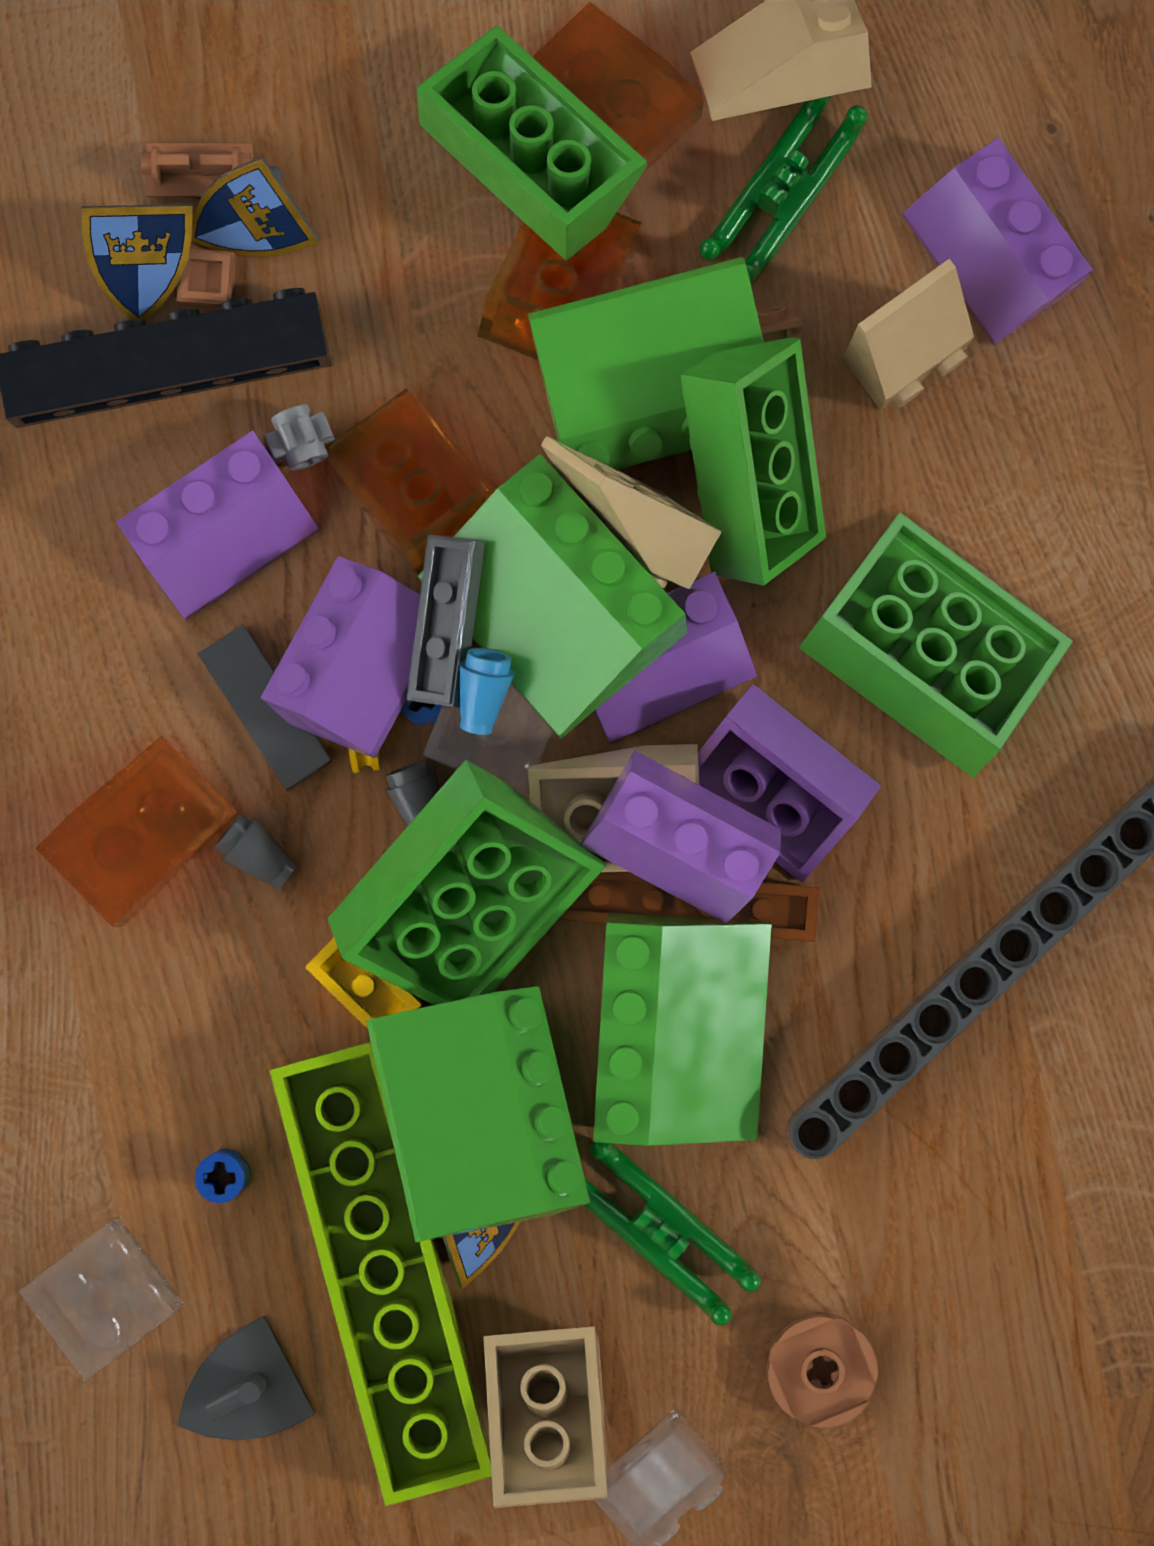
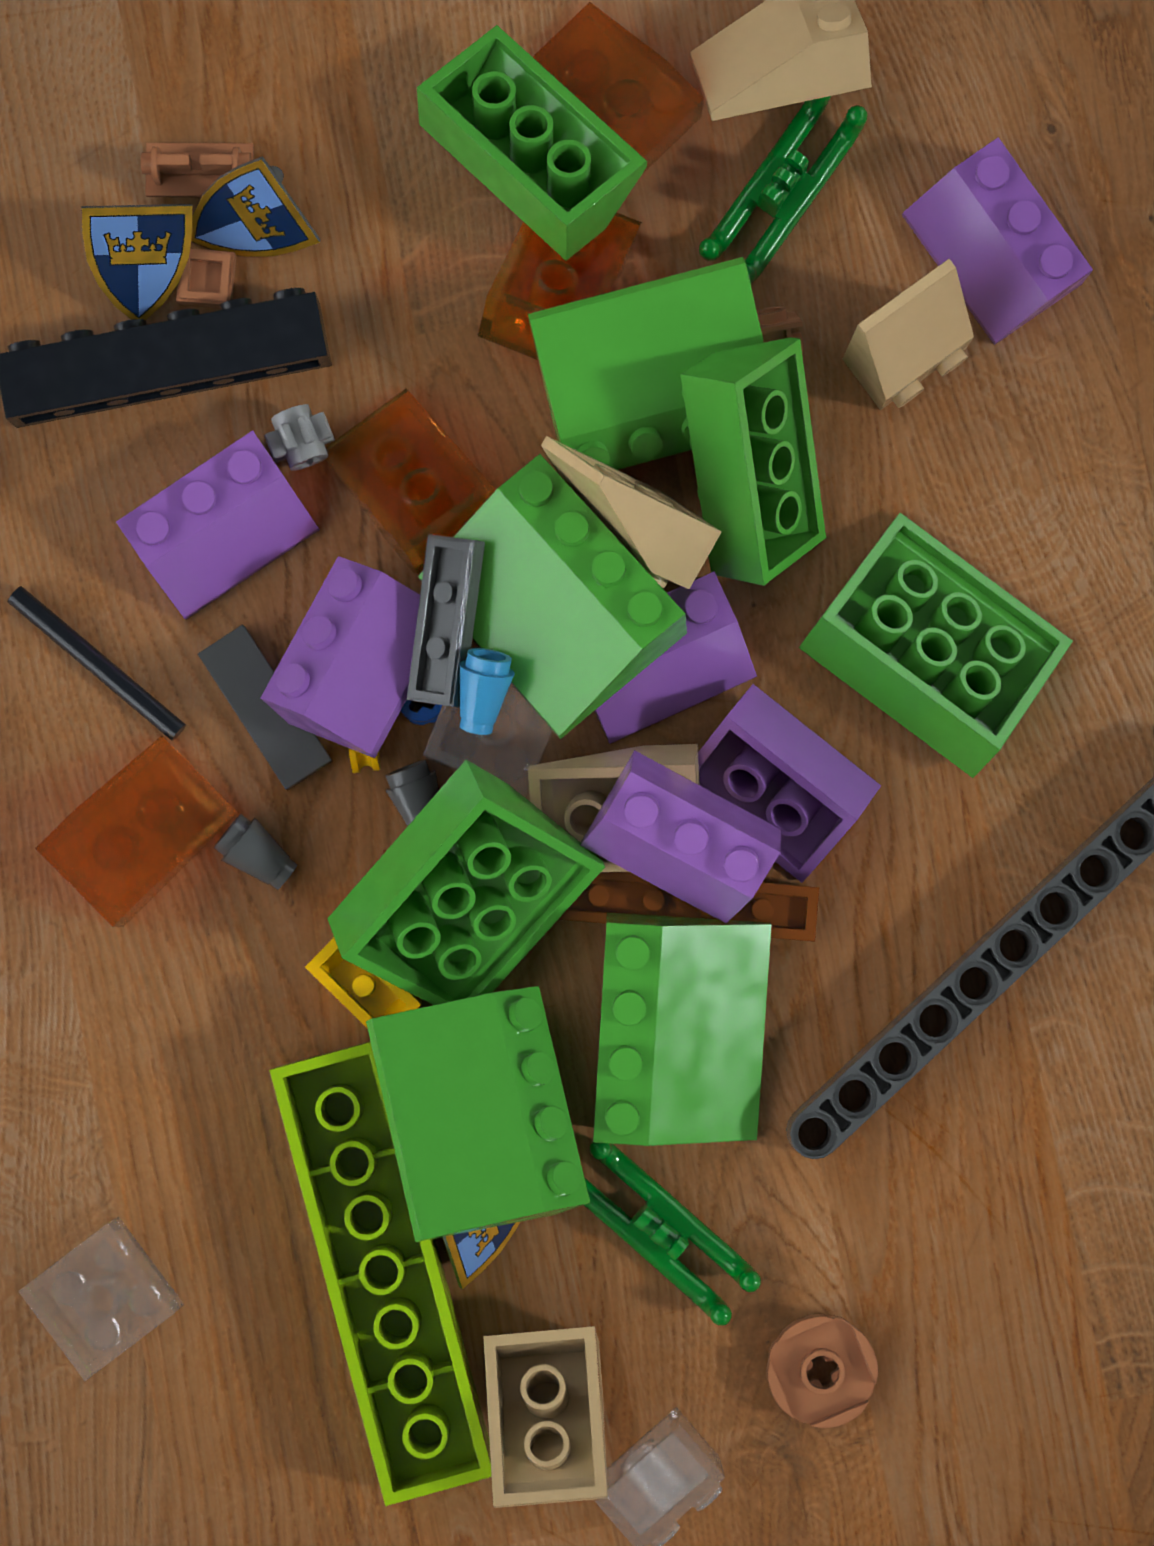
(96, 663): none -> black bar
(211, 1188): blue bush -> none
(245, 1389): dark grey shield -> none

